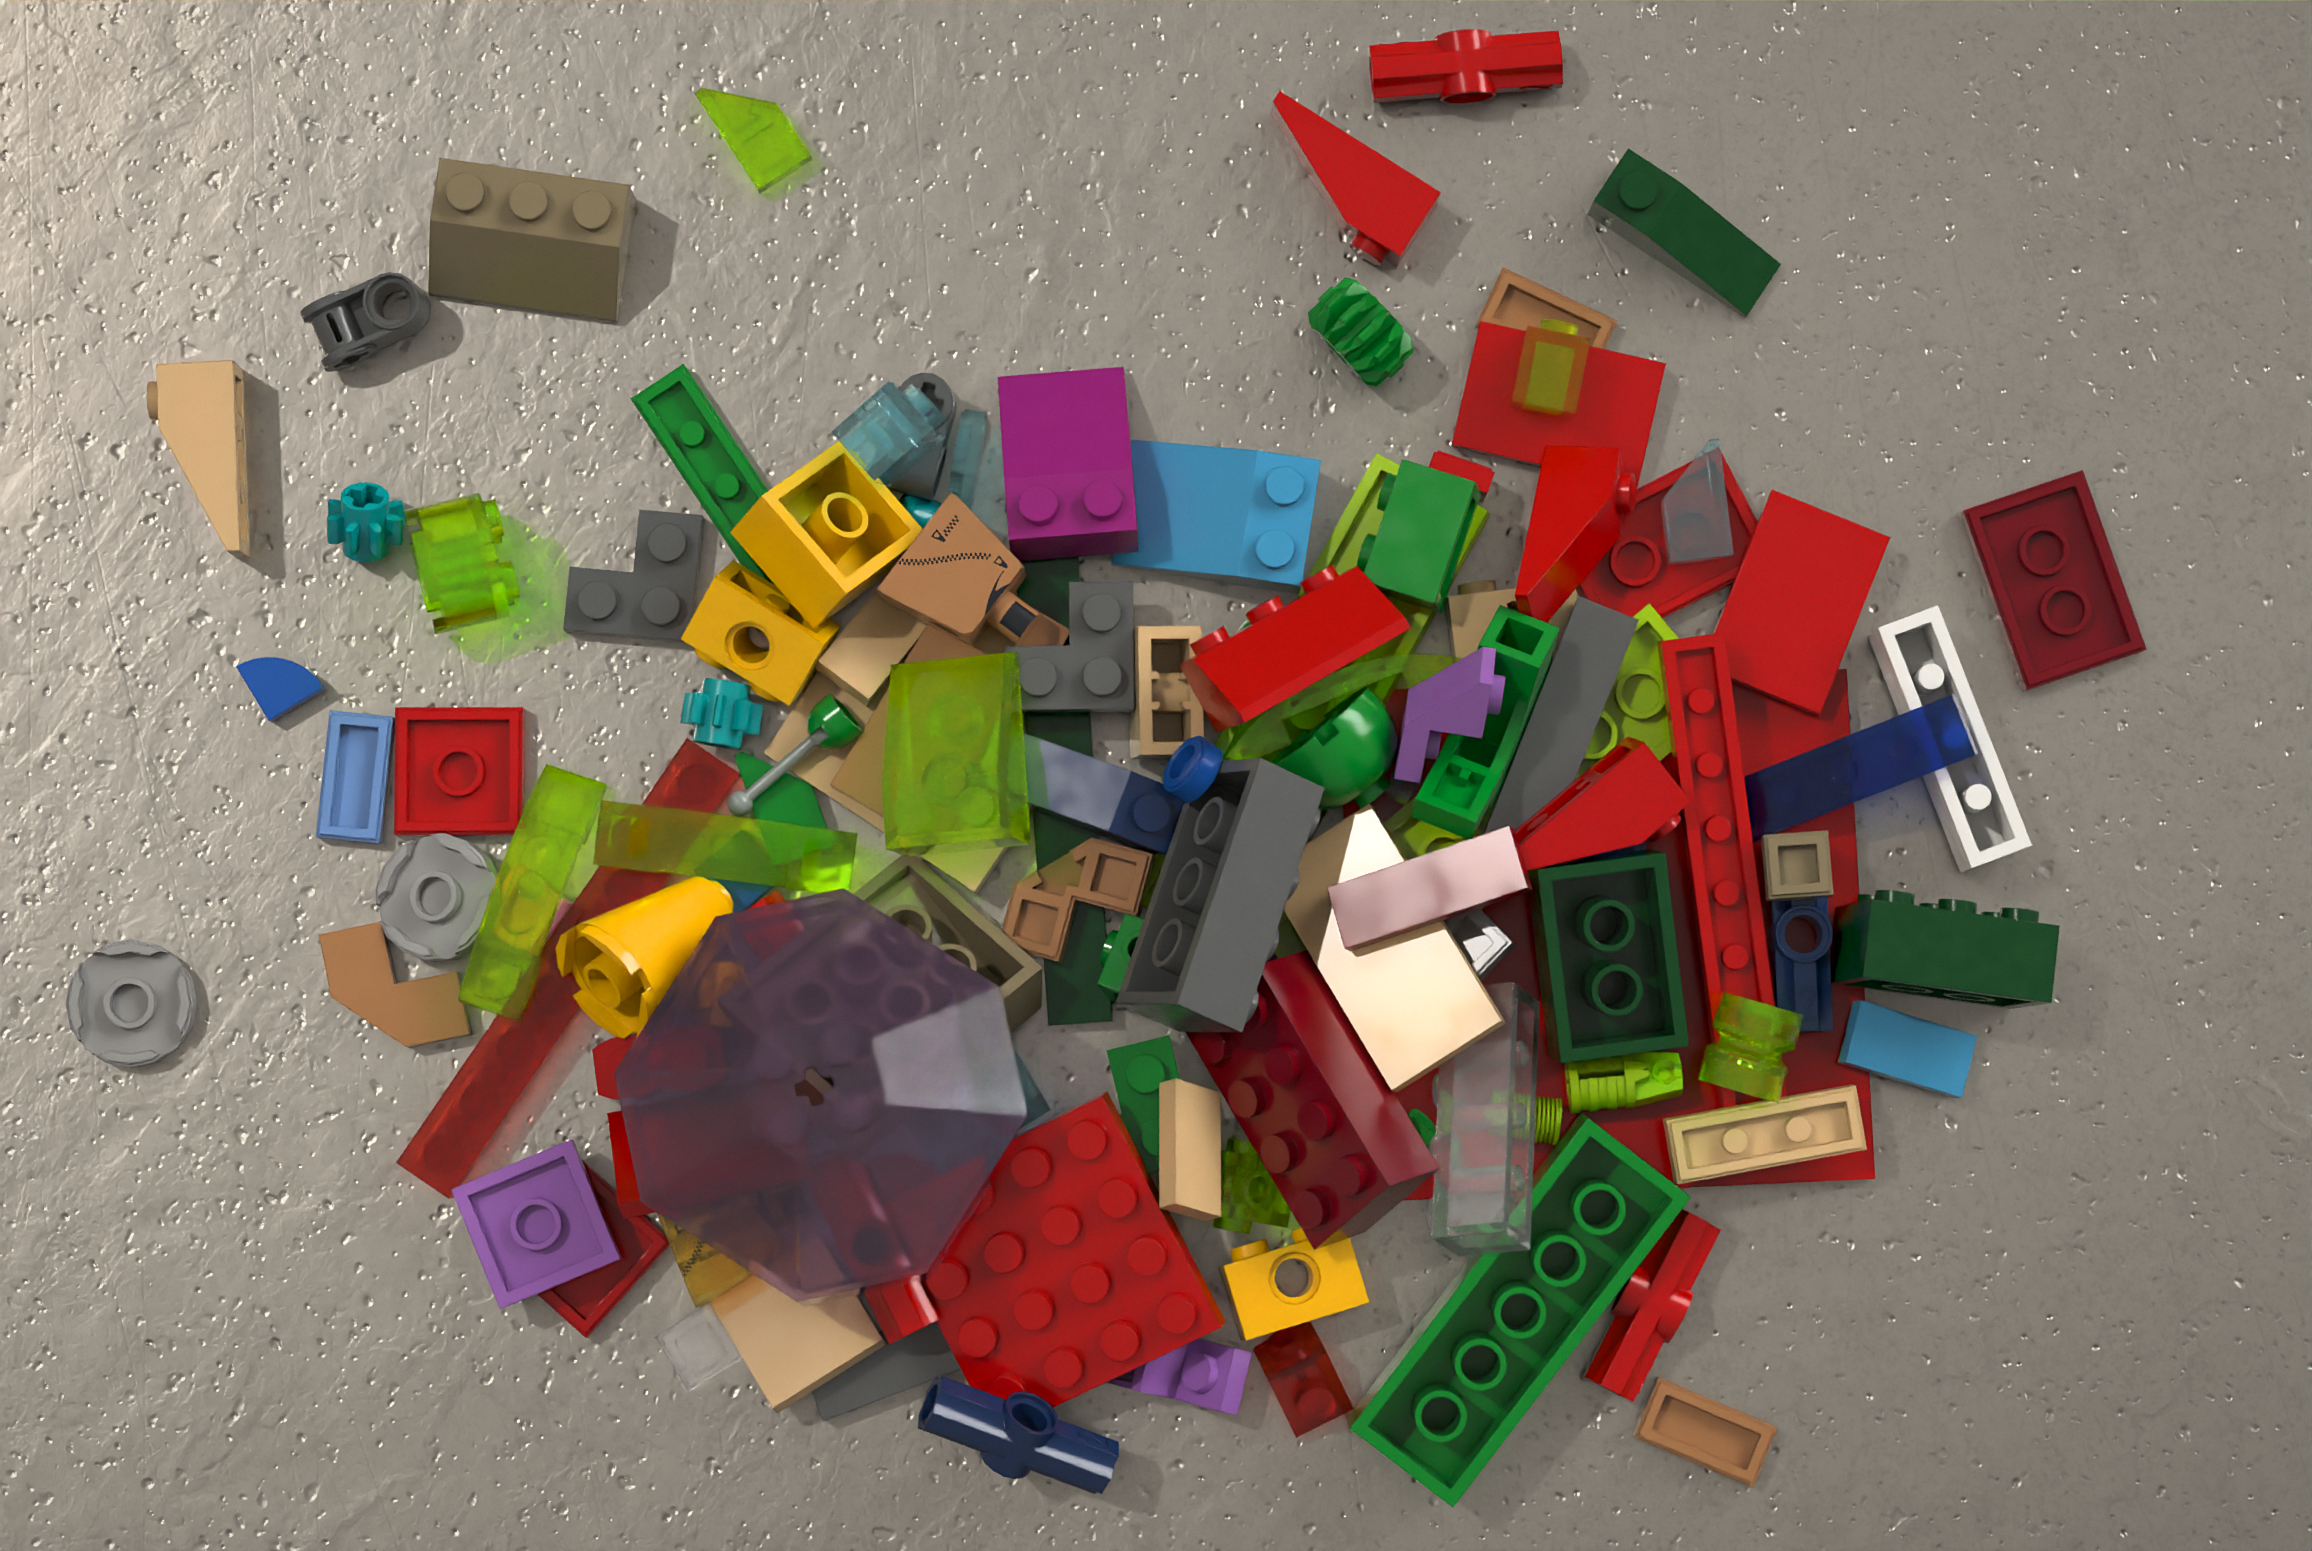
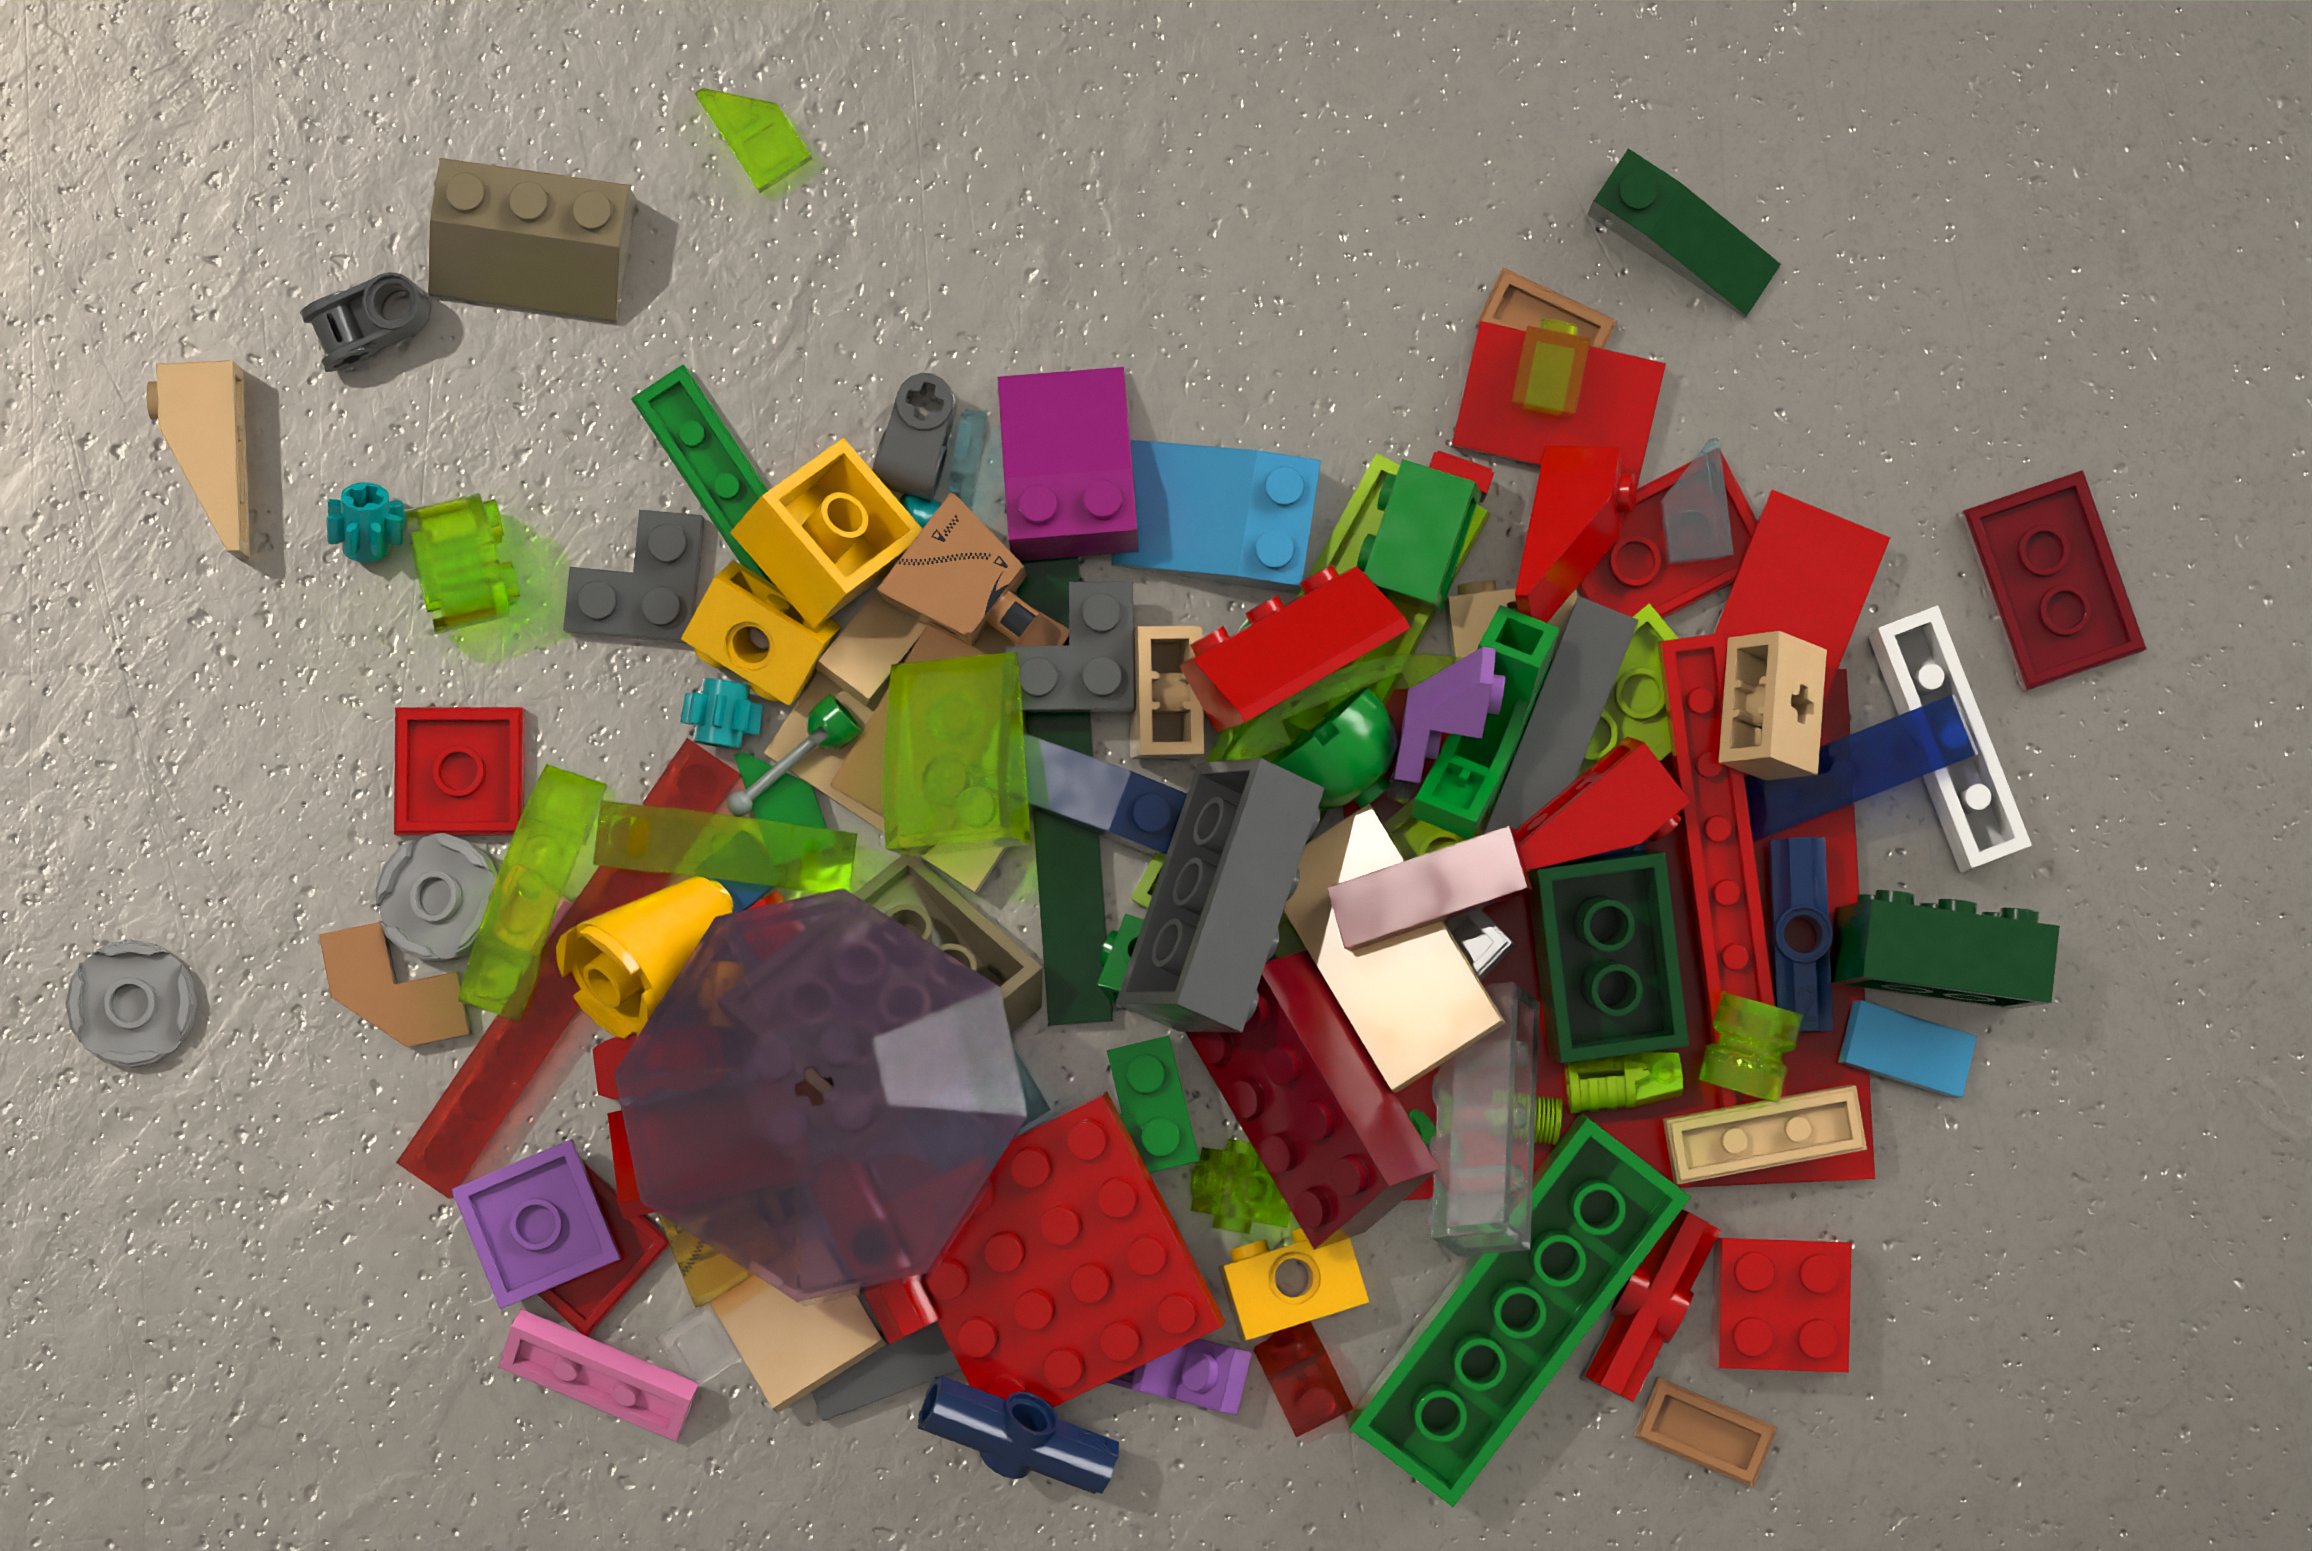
(279, 684): blue tile -> none
(355, 777): medium blue tile -> none
(598, 1375): none -> bright pink plate
(891, 431): clear light blue brick -> none
(1092, 872): medium nougat tile -> none
(1189, 1149): tan tile -> none
(1192, 769): blue tile -> none
(1360, 331): green gear -> none
(1364, 191): red slope -> none
(1466, 66): red piece -> none
(1772, 706): none -> tan brick
(1781, 1305): none -> red brick
(1797, 866): dark tan tile -> none

